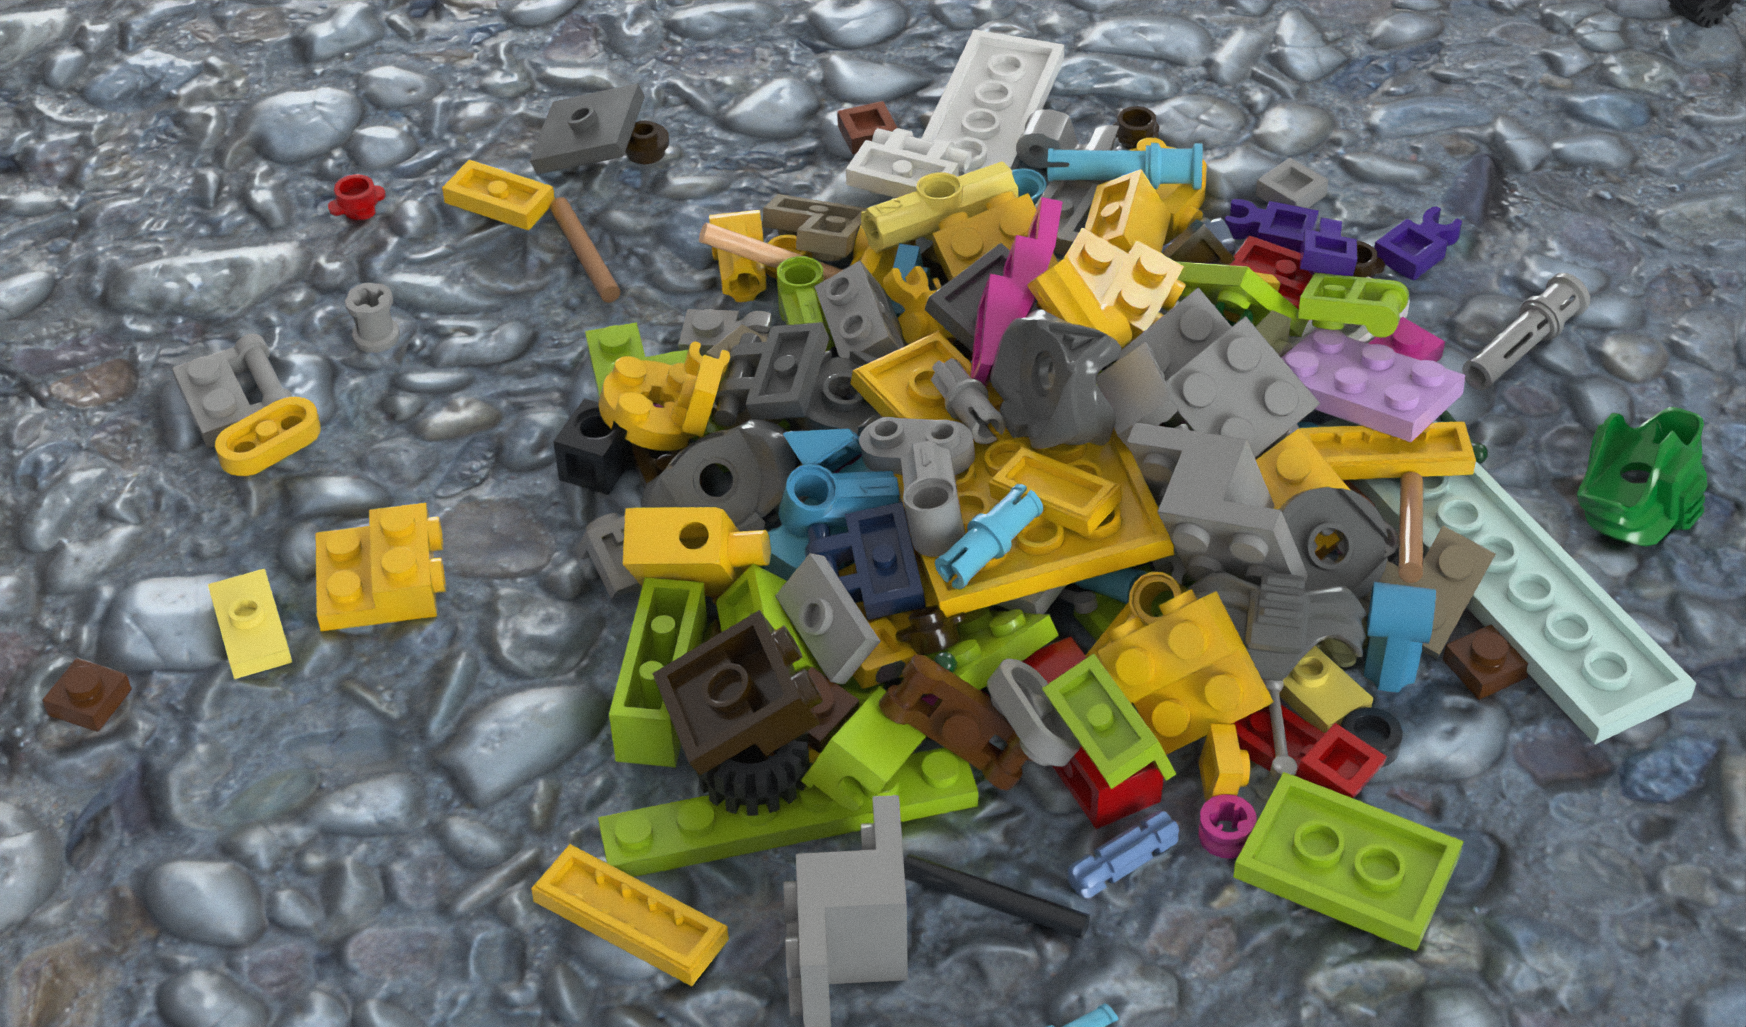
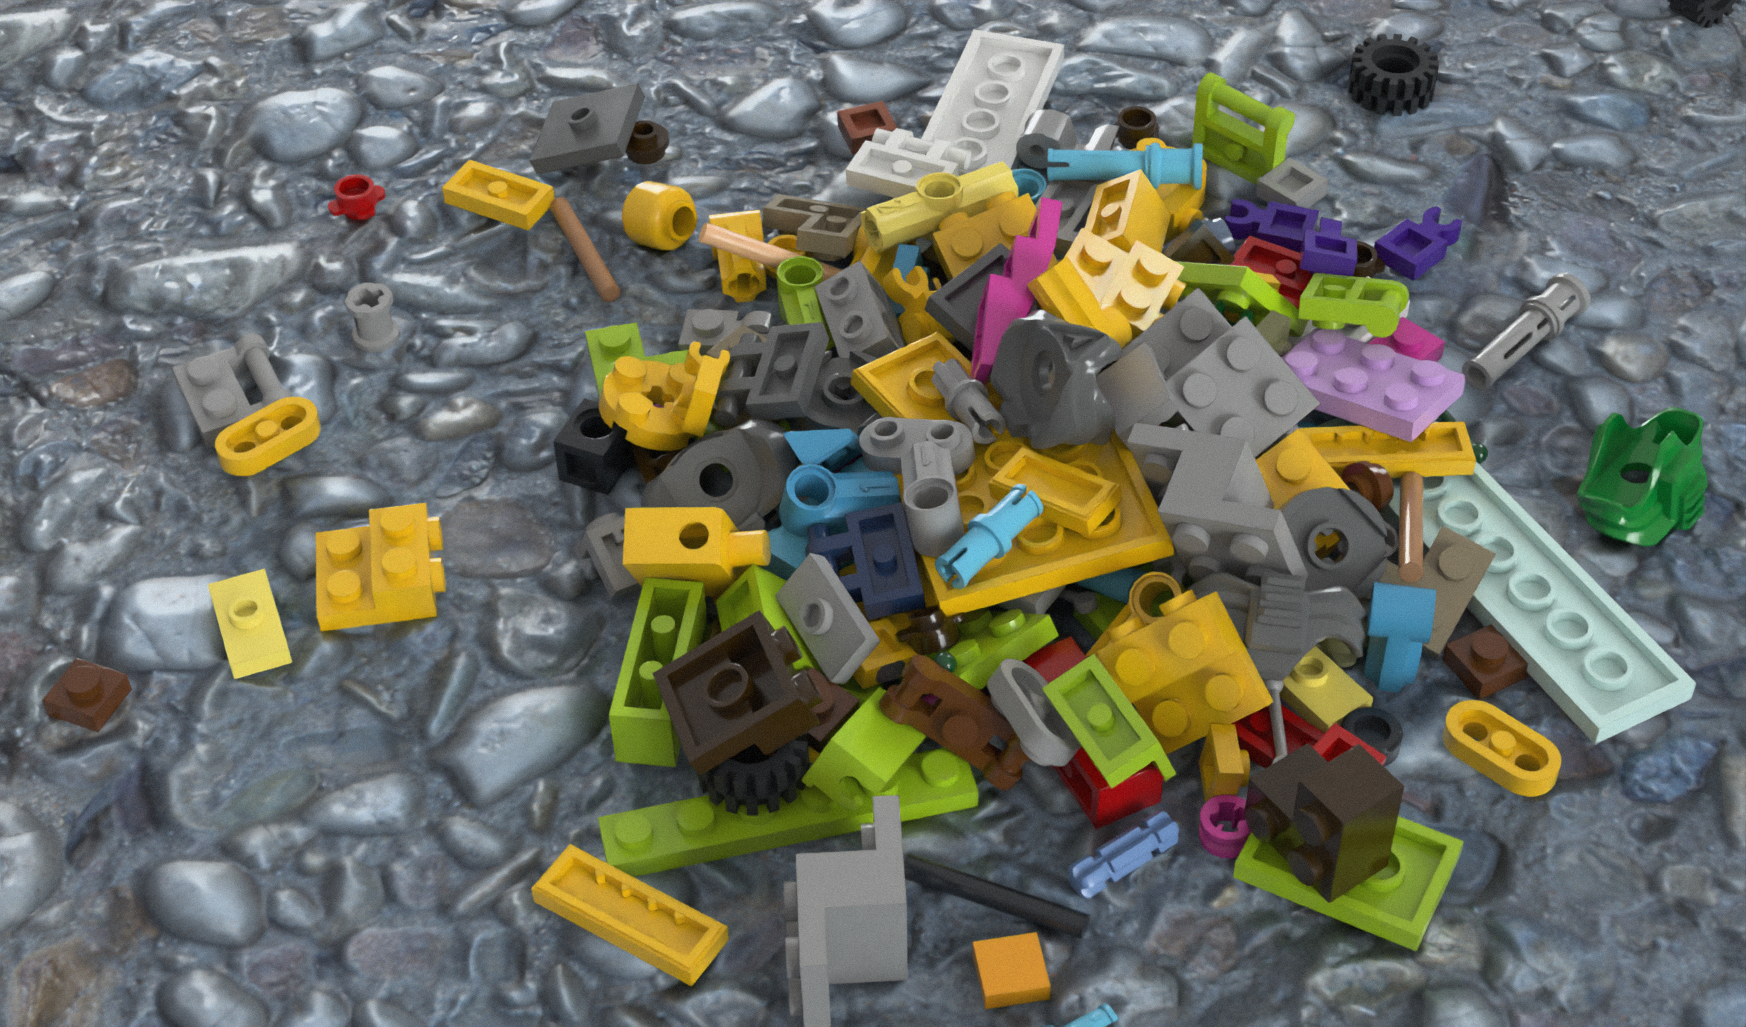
(659, 215): none -> yellow head
(1011, 970): none -> light orange tile
(1233, 142): none -> lime plate
(1326, 817): none -> dark brown brick
(1369, 481): none -> reddish brown plate
(1393, 74): none -> black tyre
(1505, 749): none -> yellow plate

